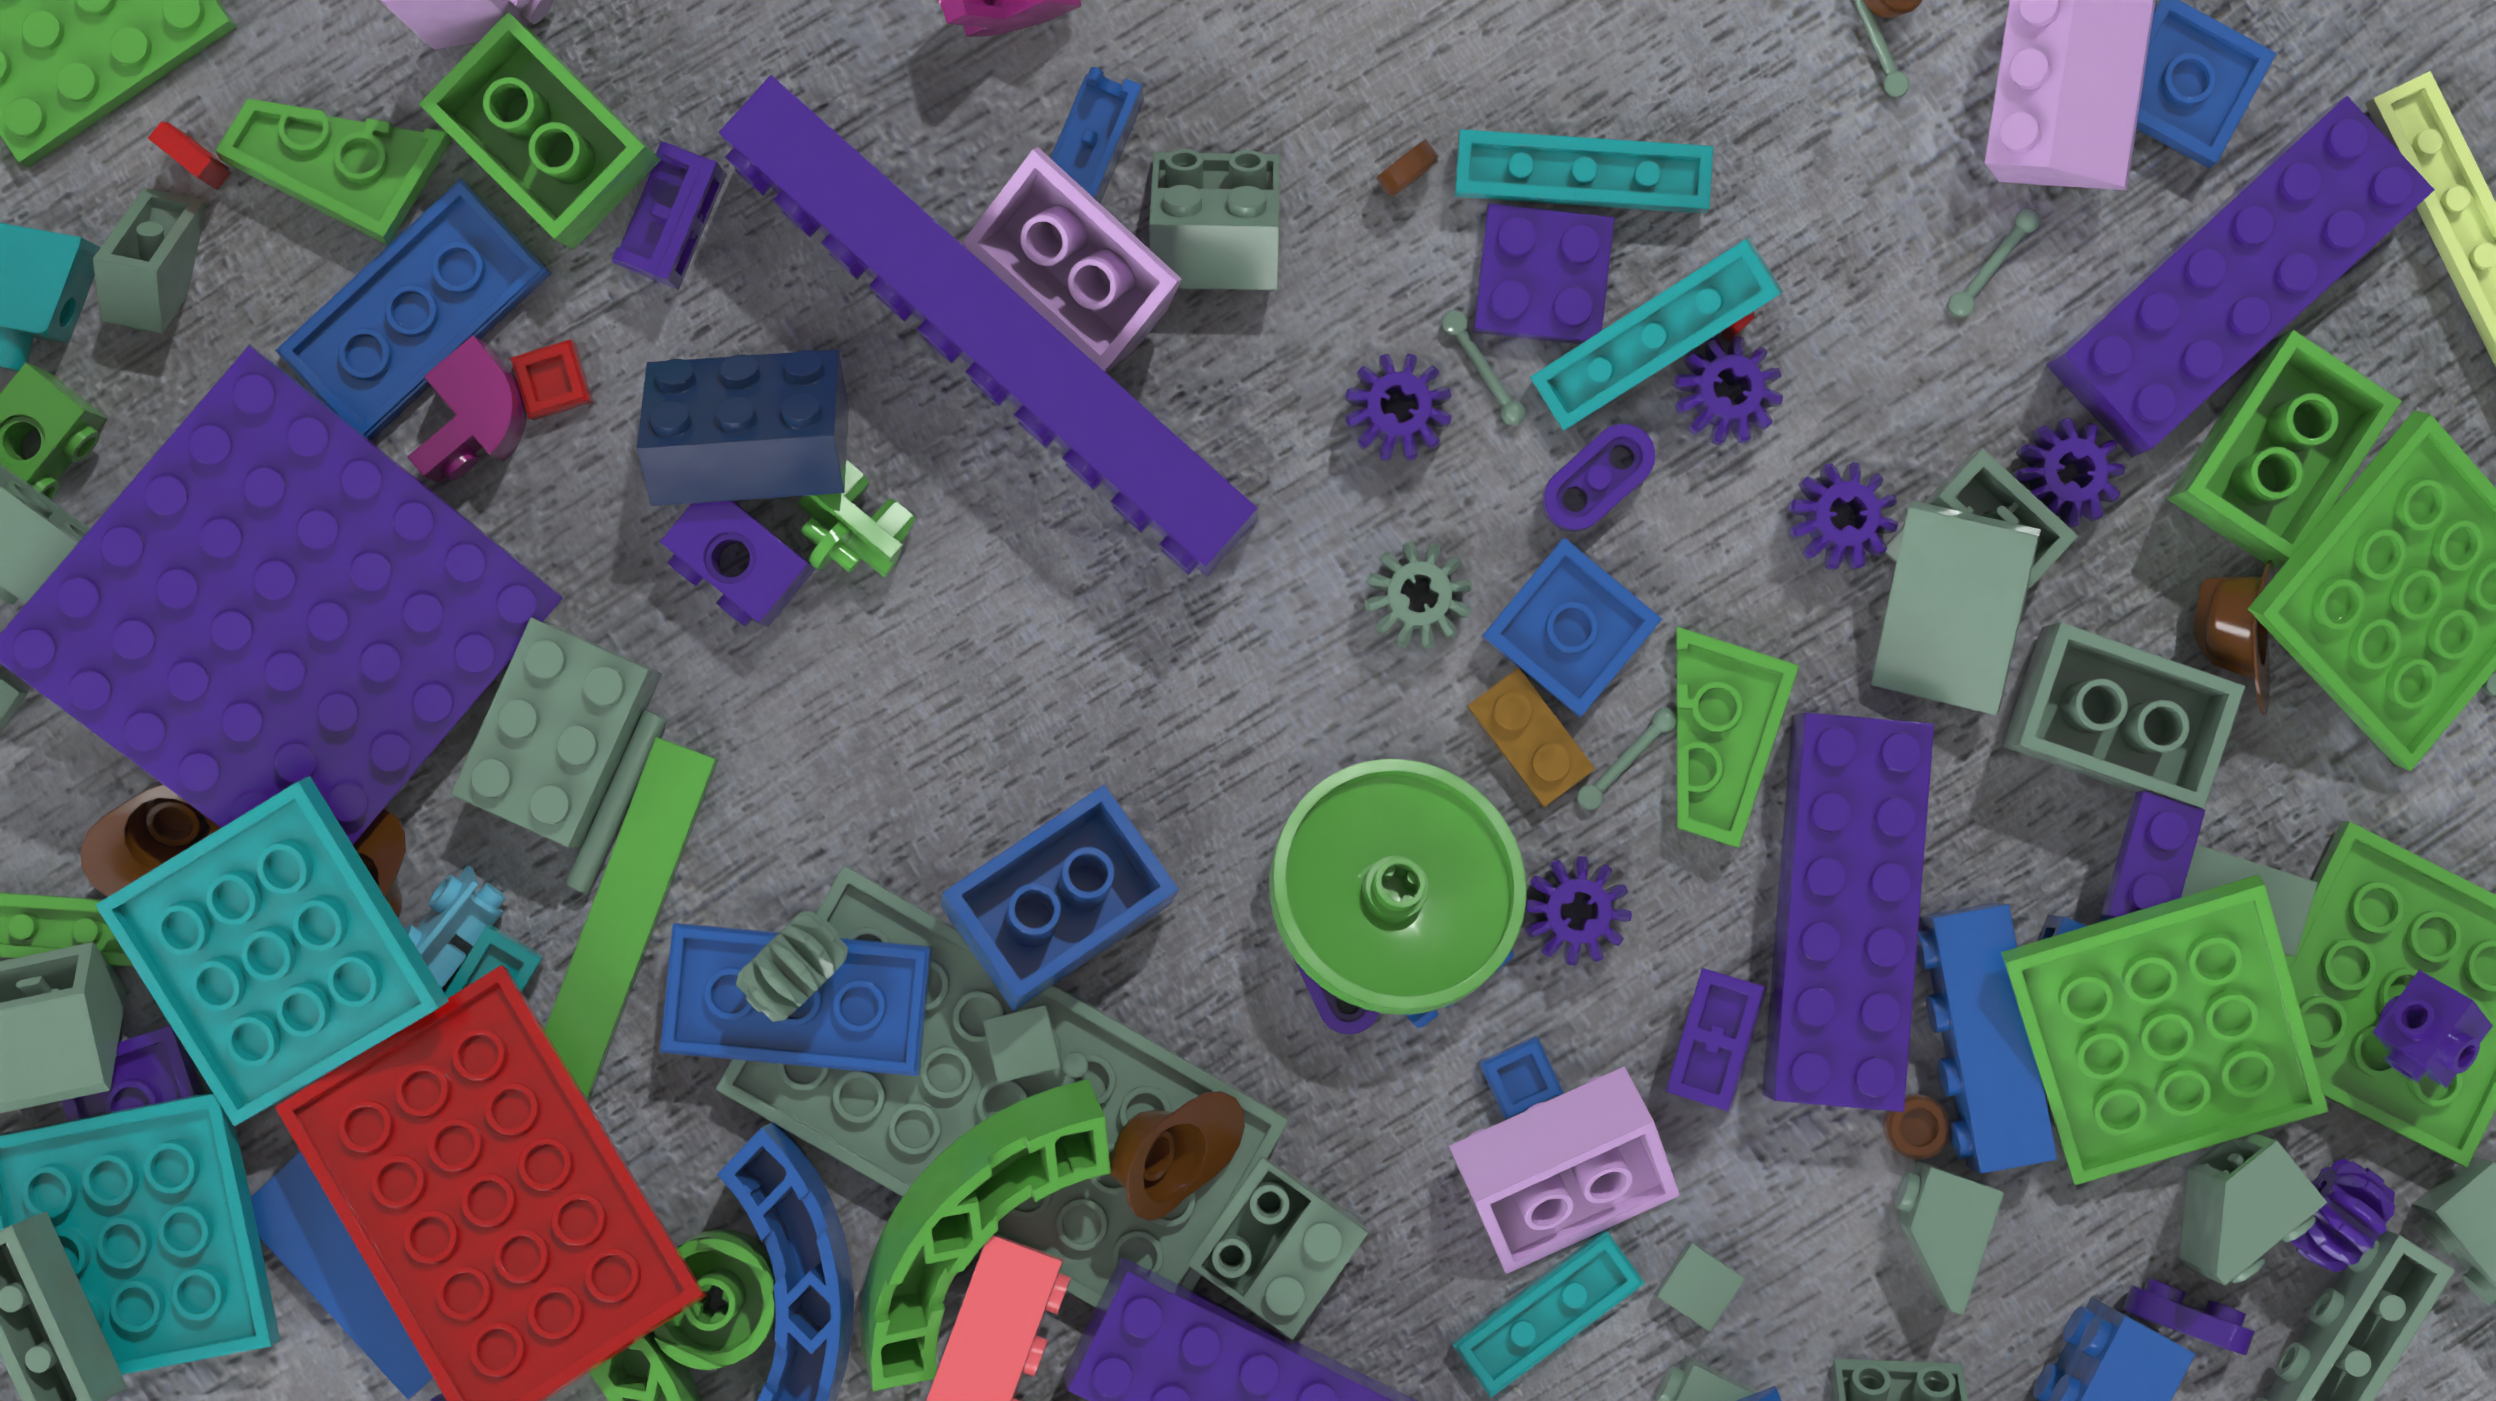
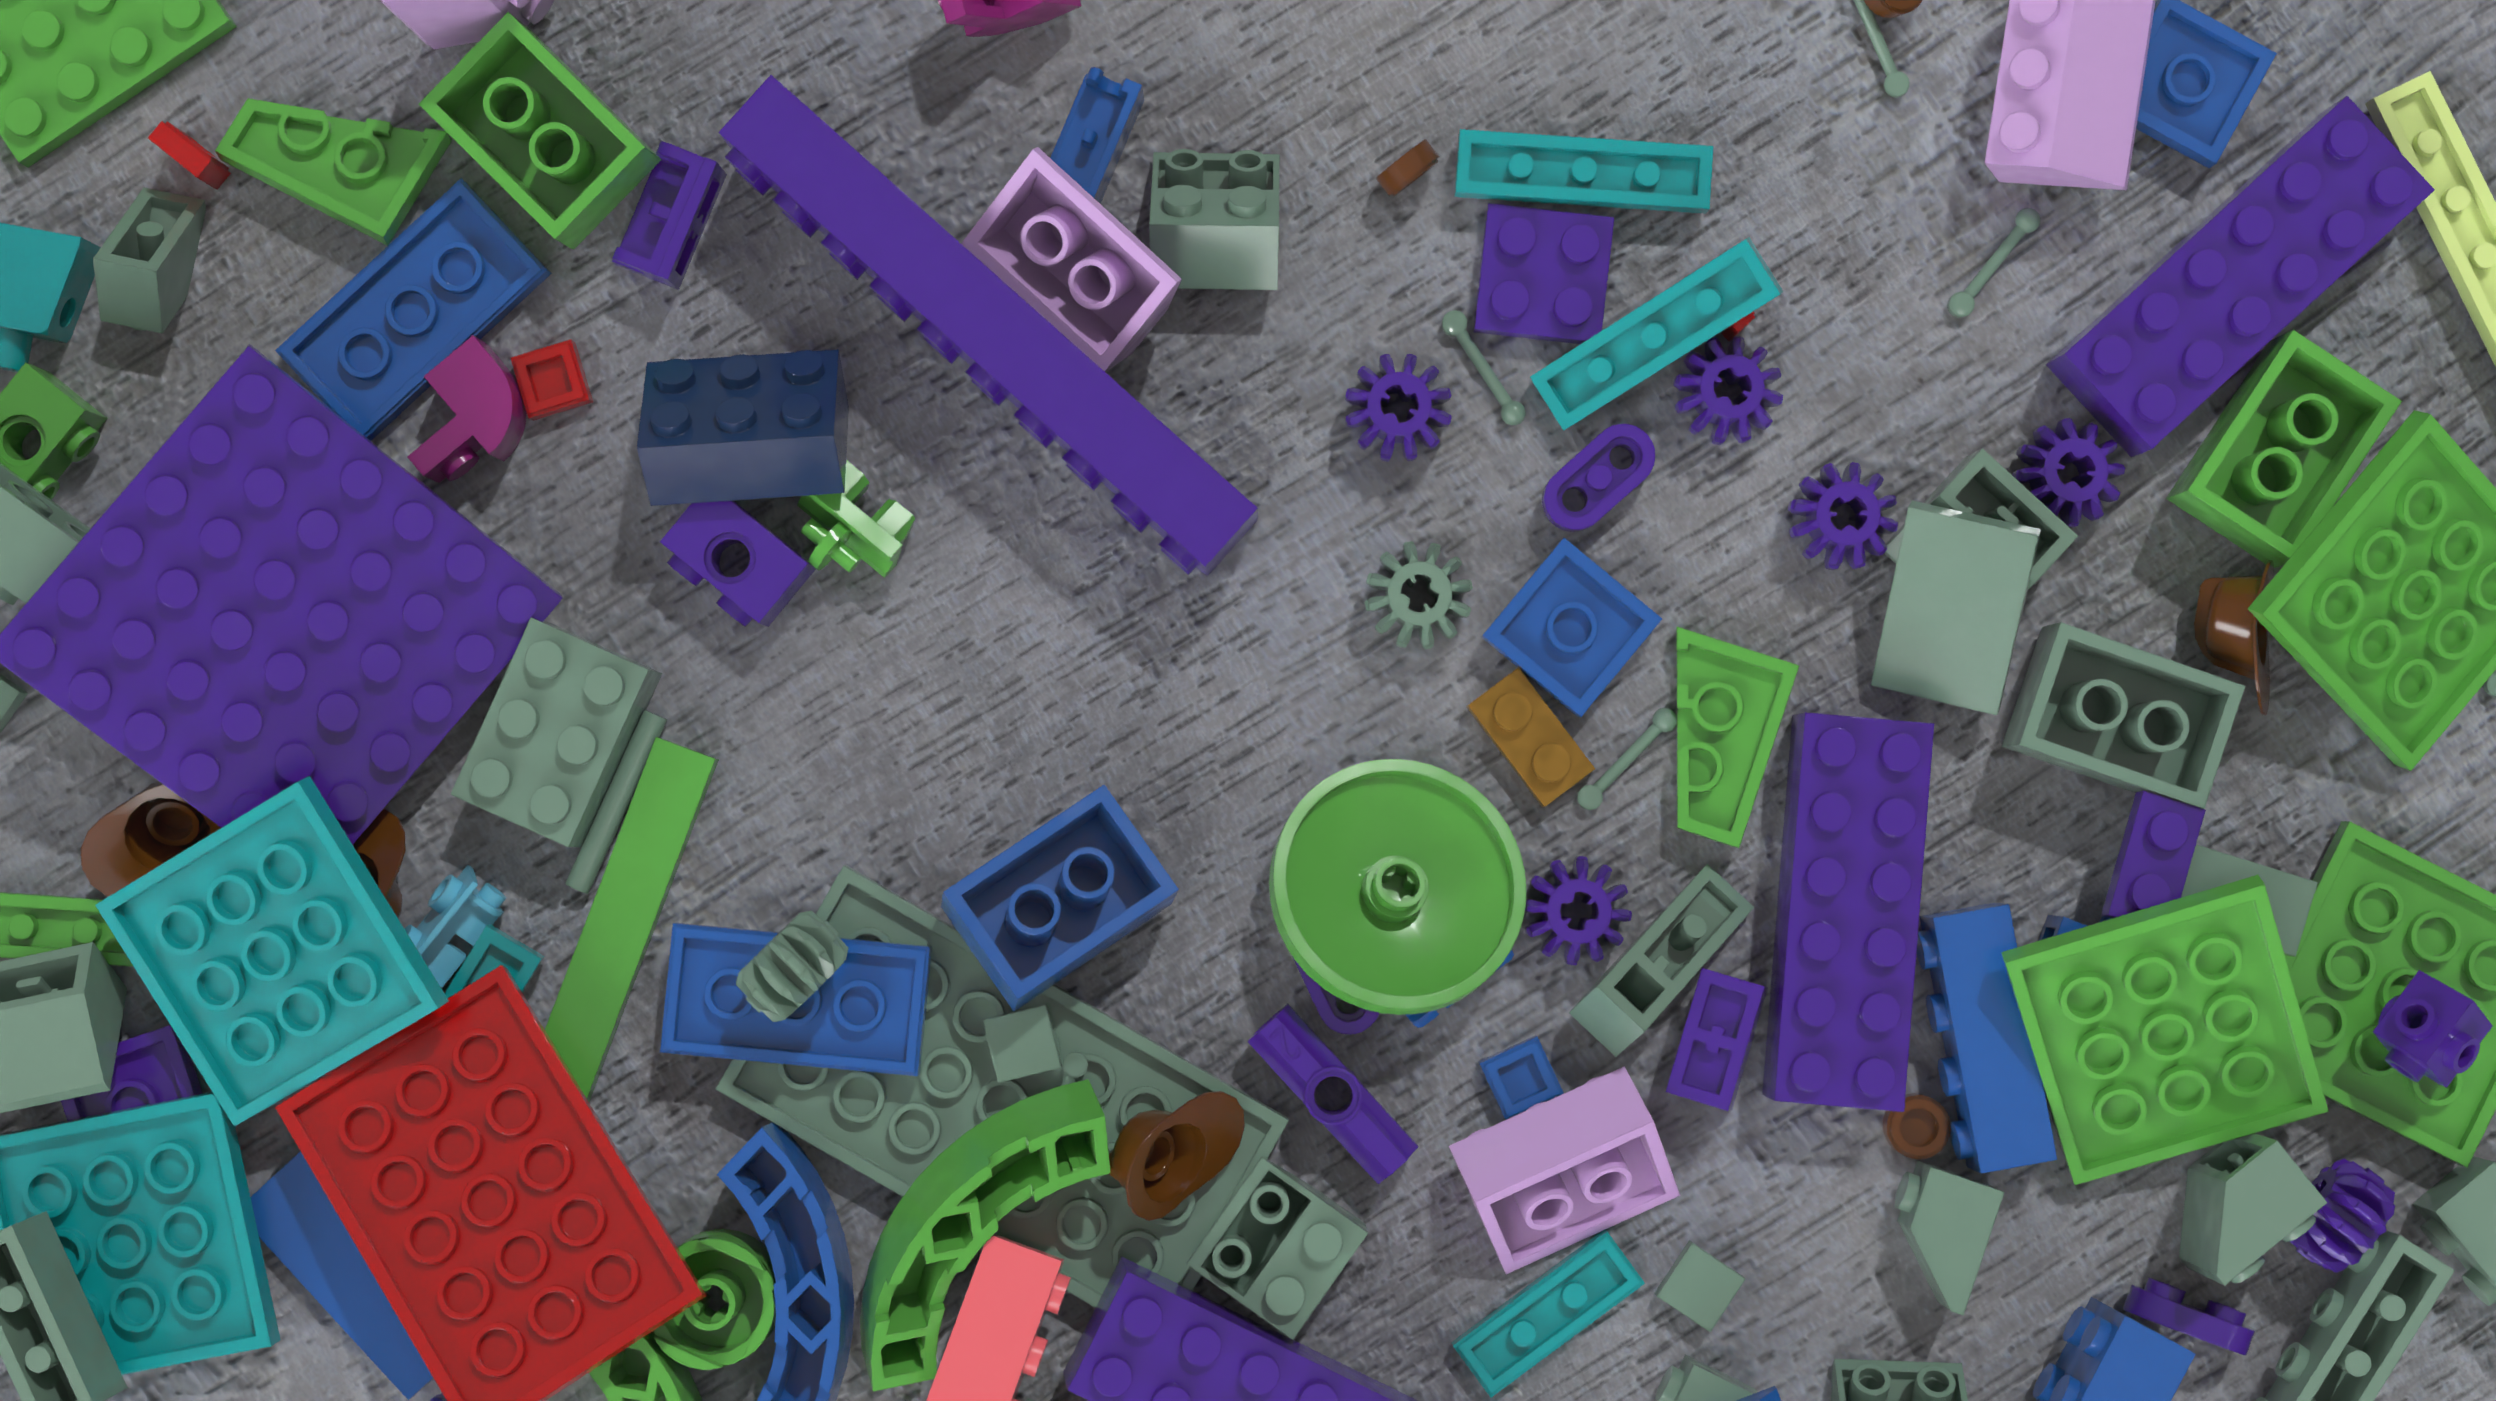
(1362, 1123): none -> dark purple piece
(1661, 961): none -> sand green slope

